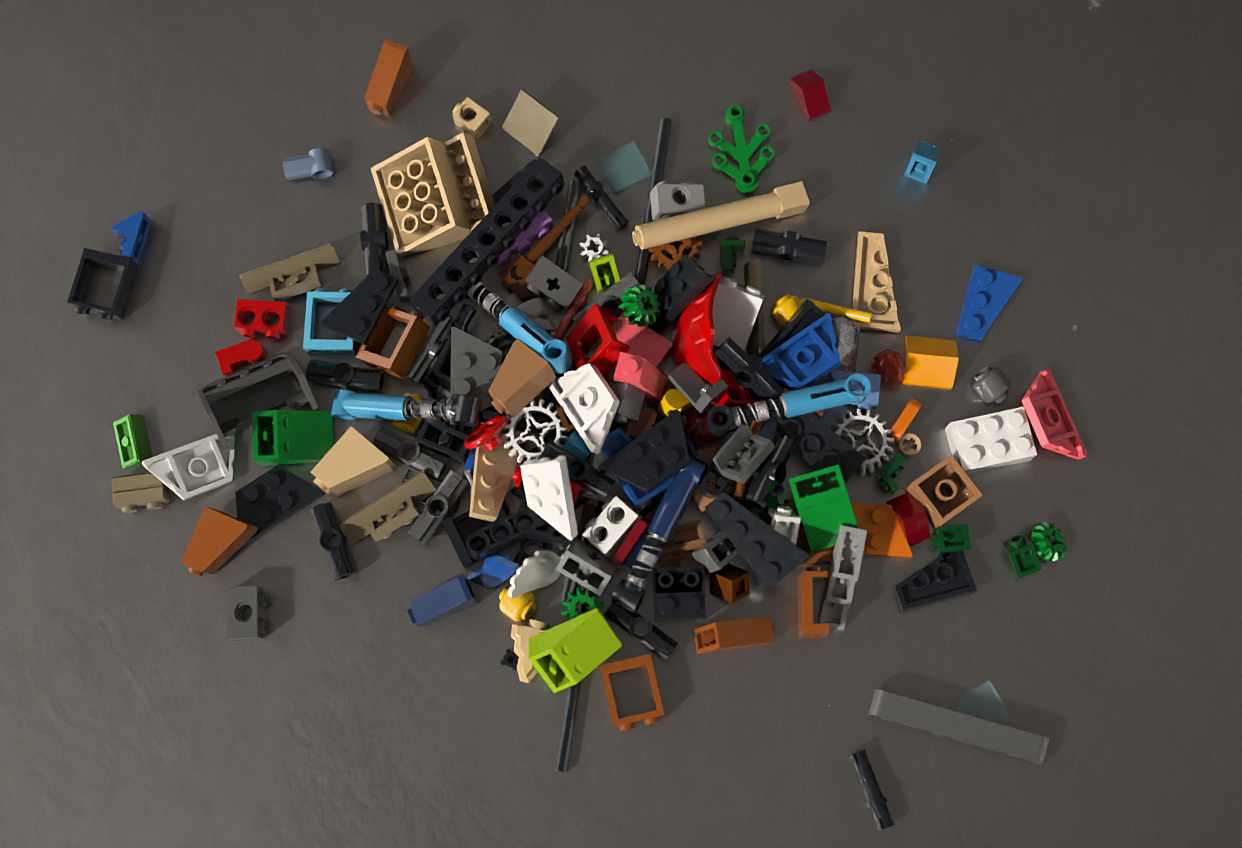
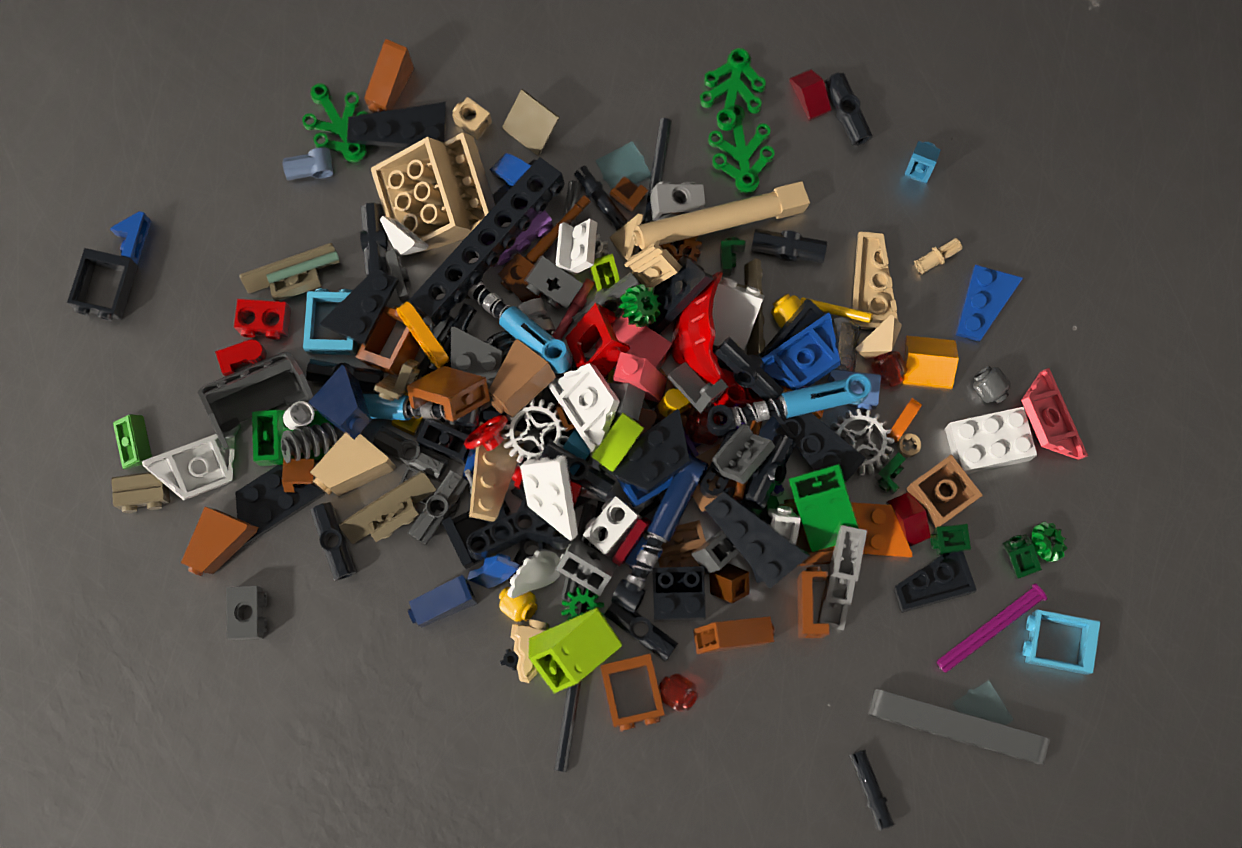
(297, 473): none -> dark orange panel
(302, 412): none -> white wheel
(303, 267): none -> sand green bar
(307, 440): none -> dark grey piece
(338, 125): none -> green plant
(343, 403): none -> dark blue slope
(395, 387): none -> dark tan bracket
(398, 126): none -> black wing
(401, 237): none -> white slope
(422, 334): none -> light orange beam
(450, 387): none -> dark orange panel
(509, 168): none -> blue slope
(576, 246): none -> white bracket
(617, 442): none -> lime slope
(623, 238): none -> tan slope
(628, 194): none -> reddish brown panel
(653, 265): none -> tan plate
(678, 692): none -> clear red head
(733, 86): none -> green plant
(853, 121): none -> black piece
(881, 339): none -> tan slope
(938, 256): none -> tan axle
(991, 628): none -> magenta axle
(1087, 648): none -> medium azure window

